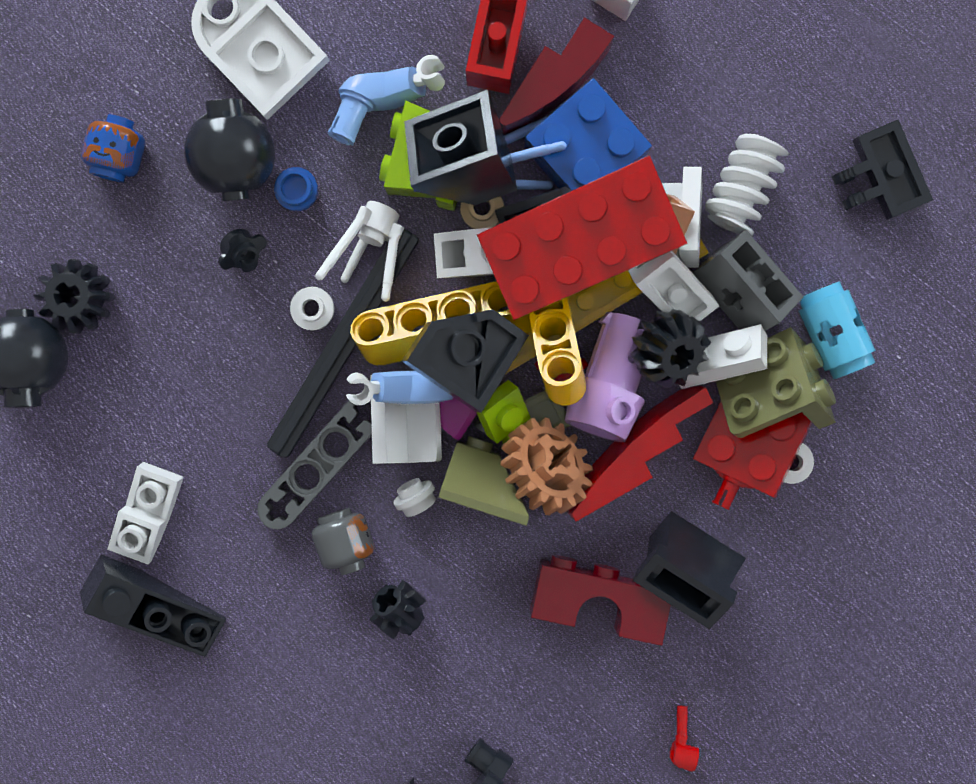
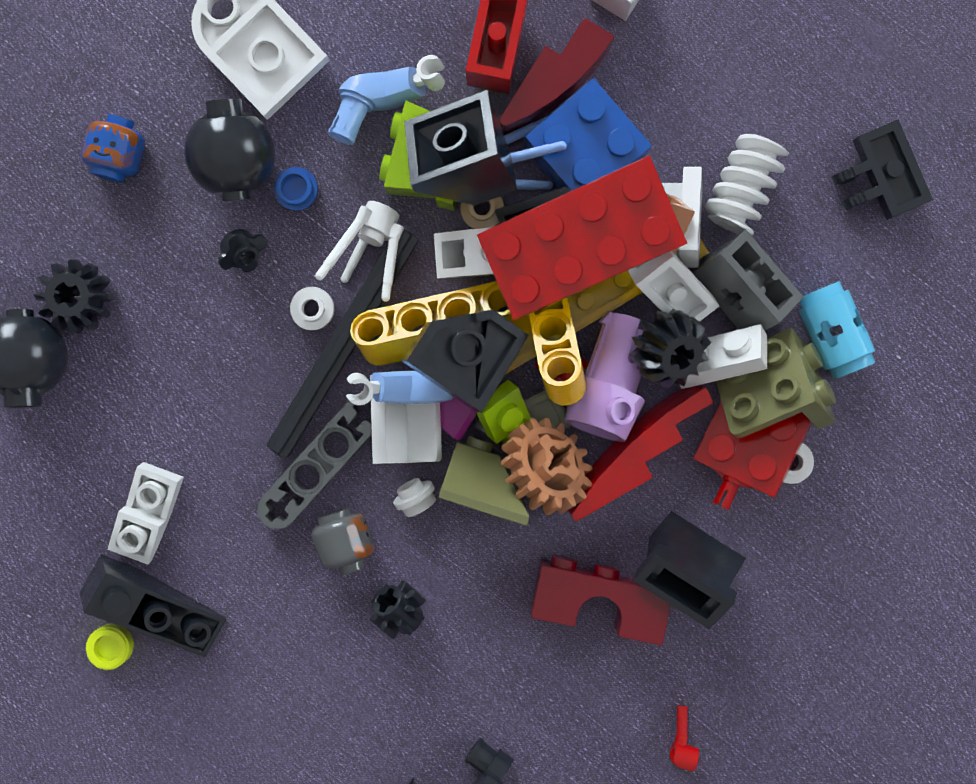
(109, 646): none -> neon yellow tile

